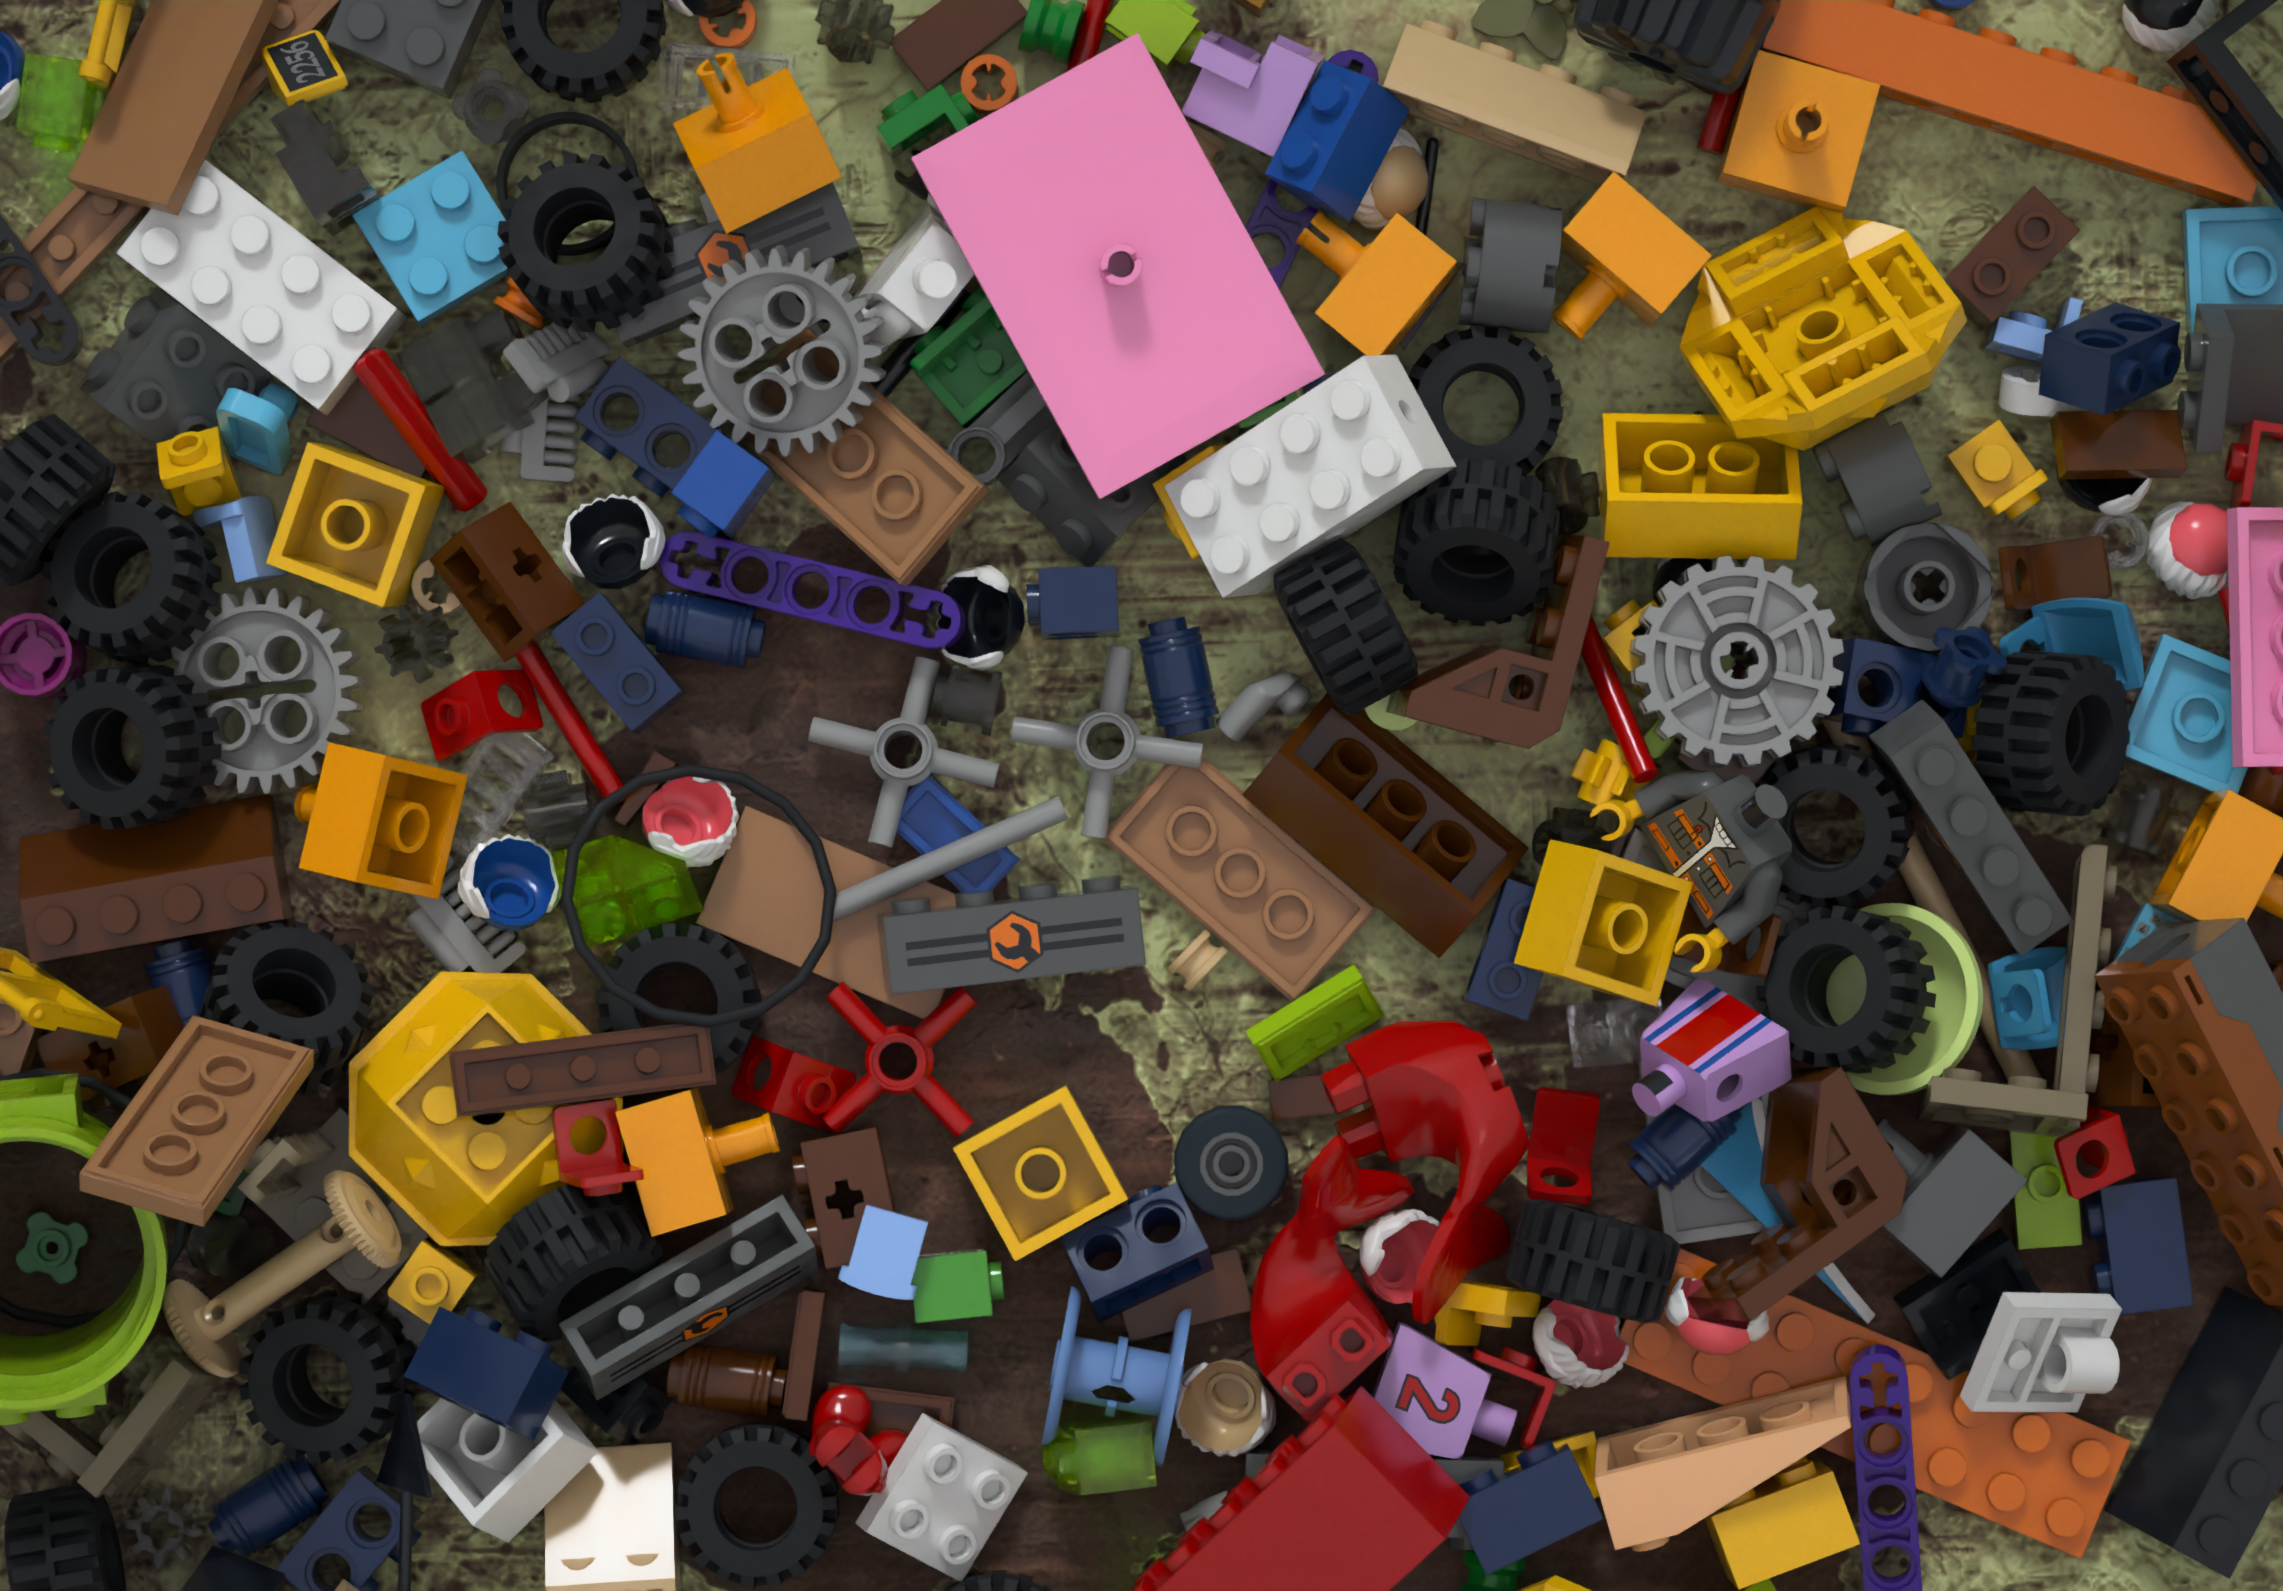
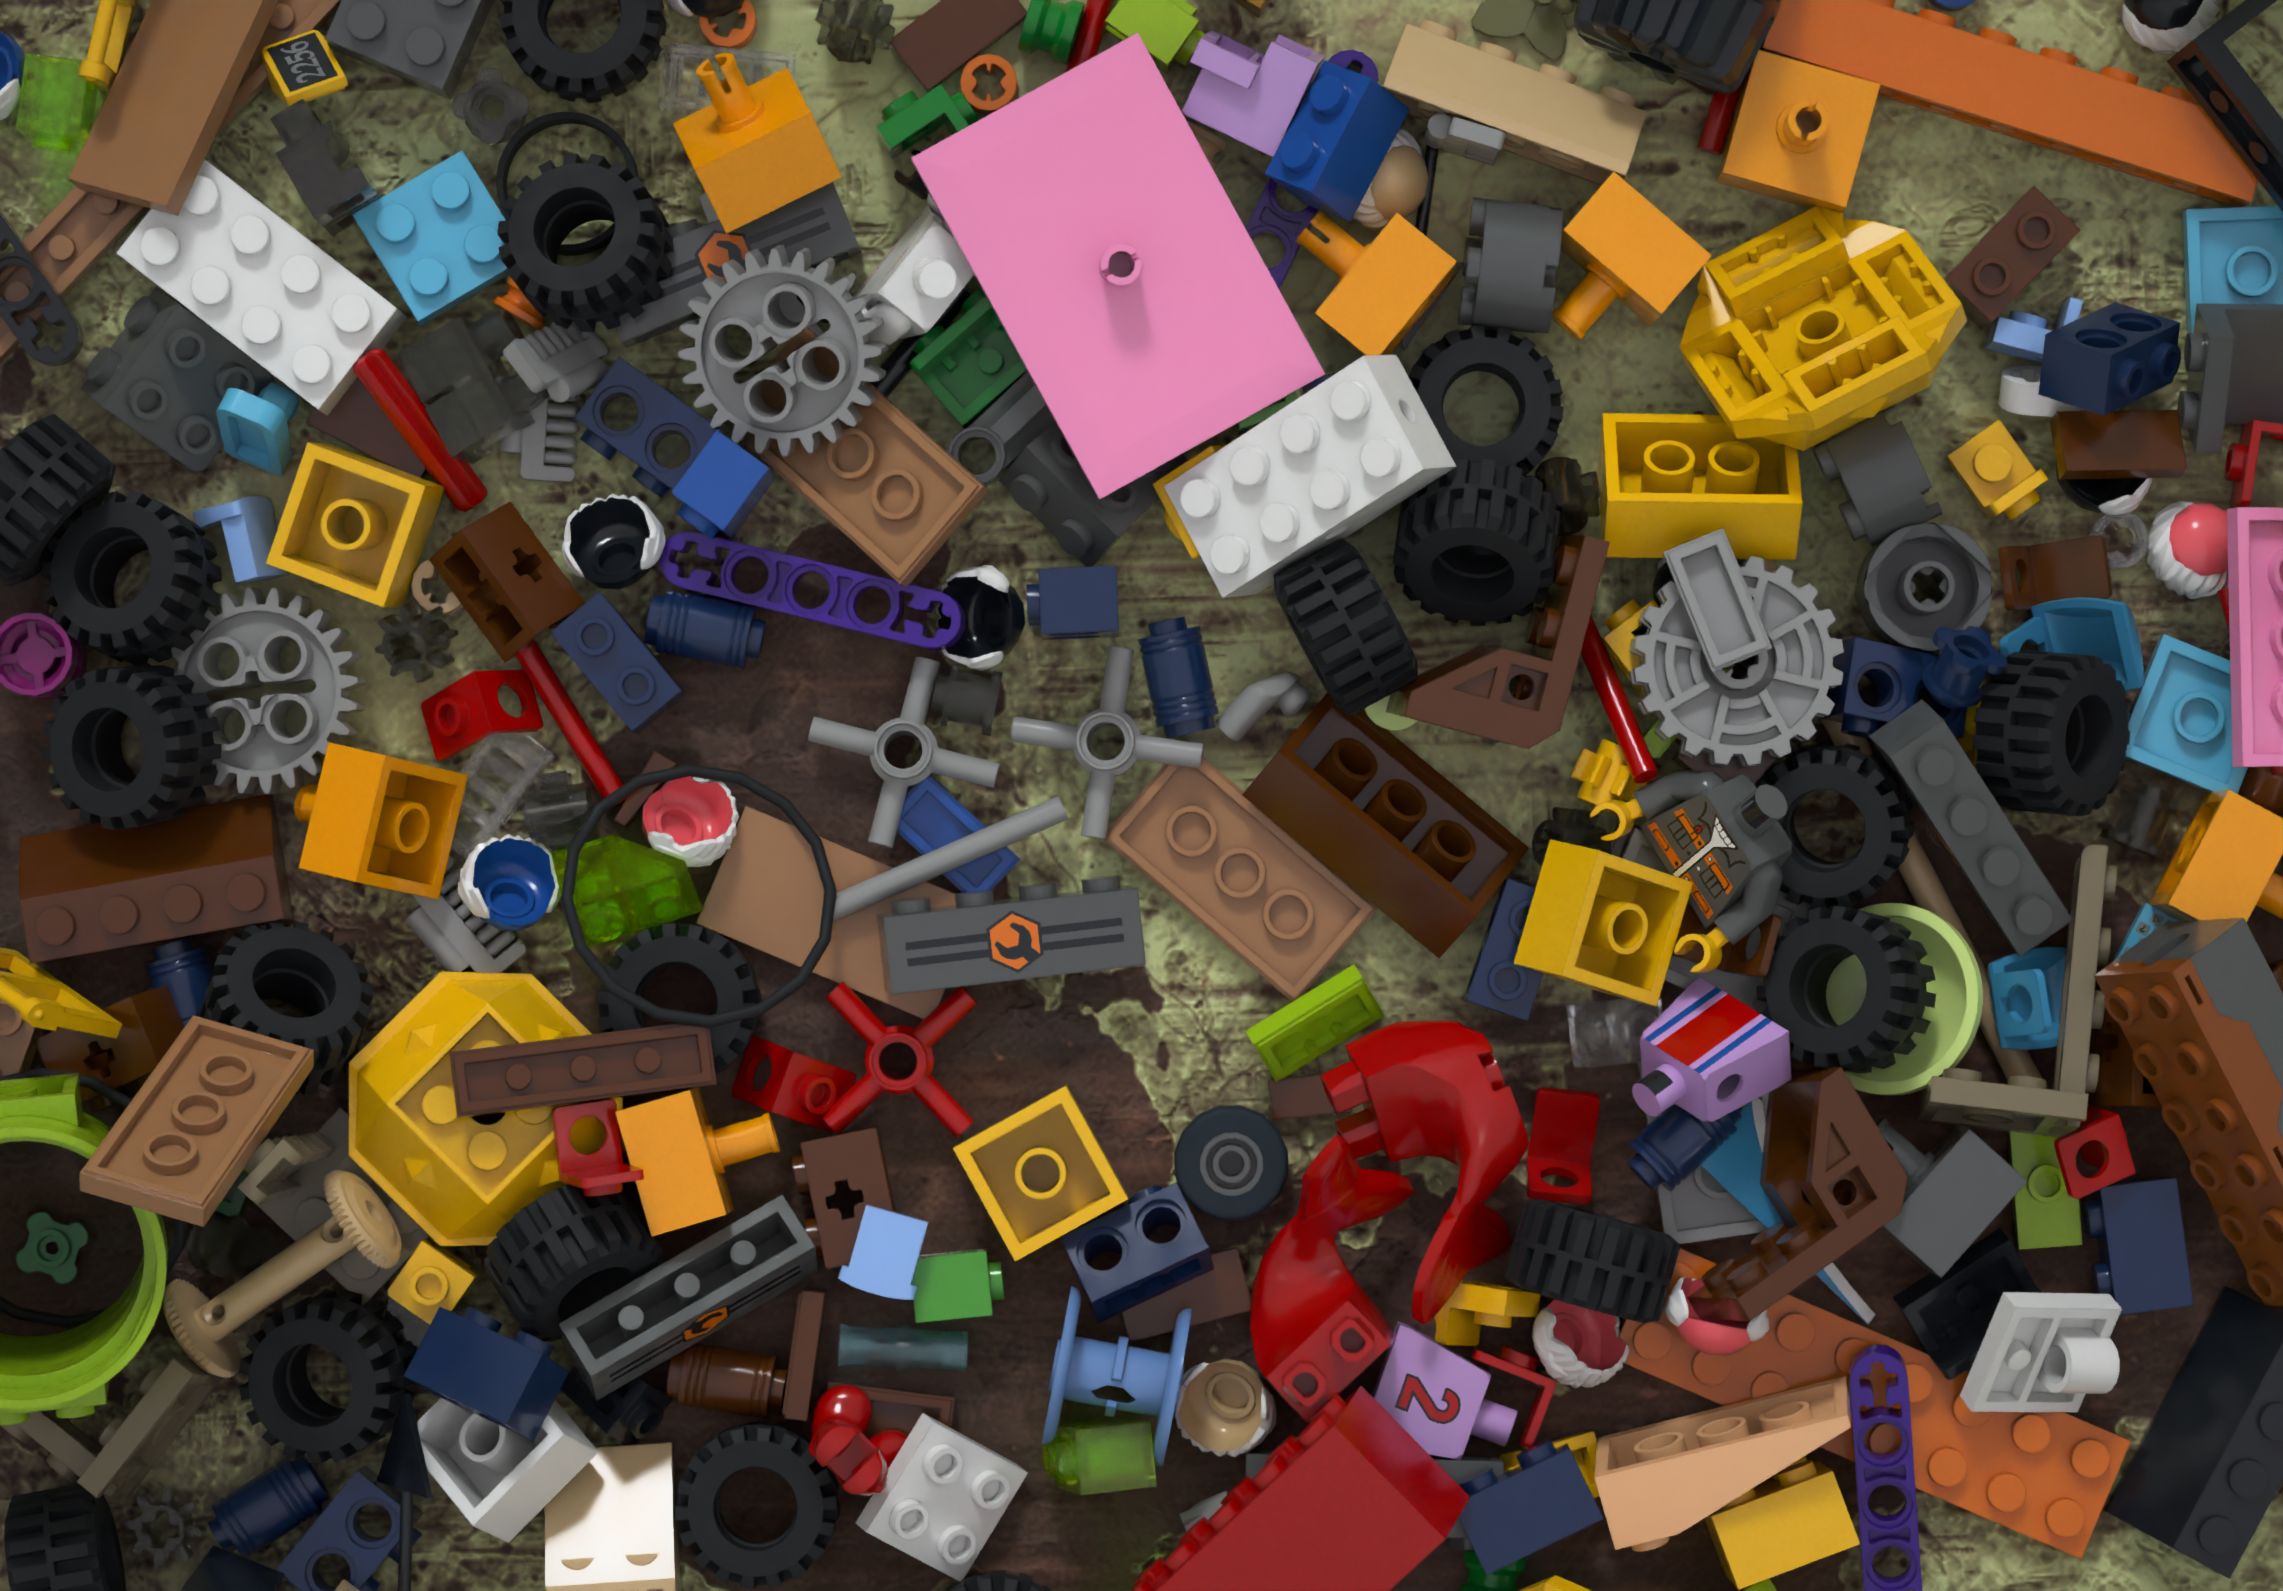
(197, 470): yellow bracket -> none
(1197, 960): tan bush -> none
(1393, 1253): coral hair -> none
(1464, 138): none -> light grey piece
(1717, 600): none -> light grey tile

